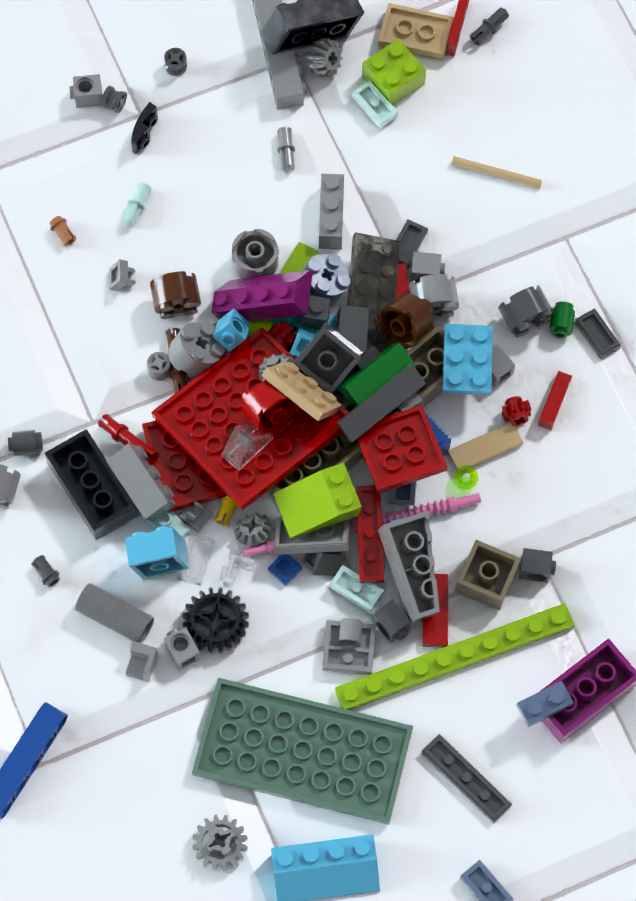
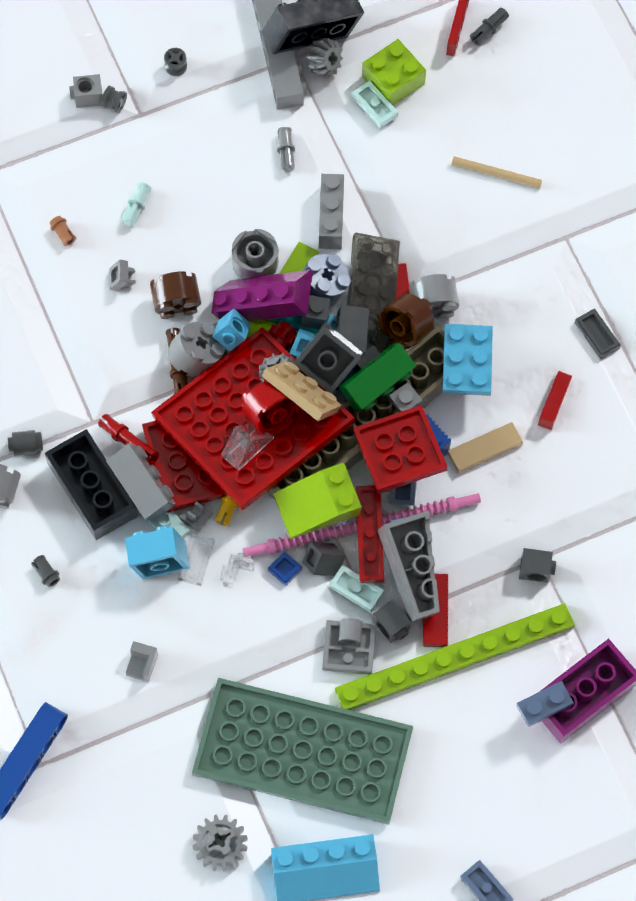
(114, 611): light grey piece -> none
(141, 132): black slope -> none
(161, 361): light grey wheel -> none
(181, 658): light grey brick -> none
(225, 622): black gear -> none
(259, 533): light grey gear -> none
(328, 539): light grey tile -> none
(381, 403): dark grey tile -> none
(410, 241): dark grey tile -> none
(417, 29): tan plate -> none
(426, 264): light grey brick -> none
(466, 778): dark grey tile -> none
(472, 474): clear neon green plate -> none
(487, 574): dark tan brick -> none
(501, 366): light grey brick -> none
(516, 411): red gear -> none
(525, 310): dark grey brick -> none
(562, 319): green brick -> none

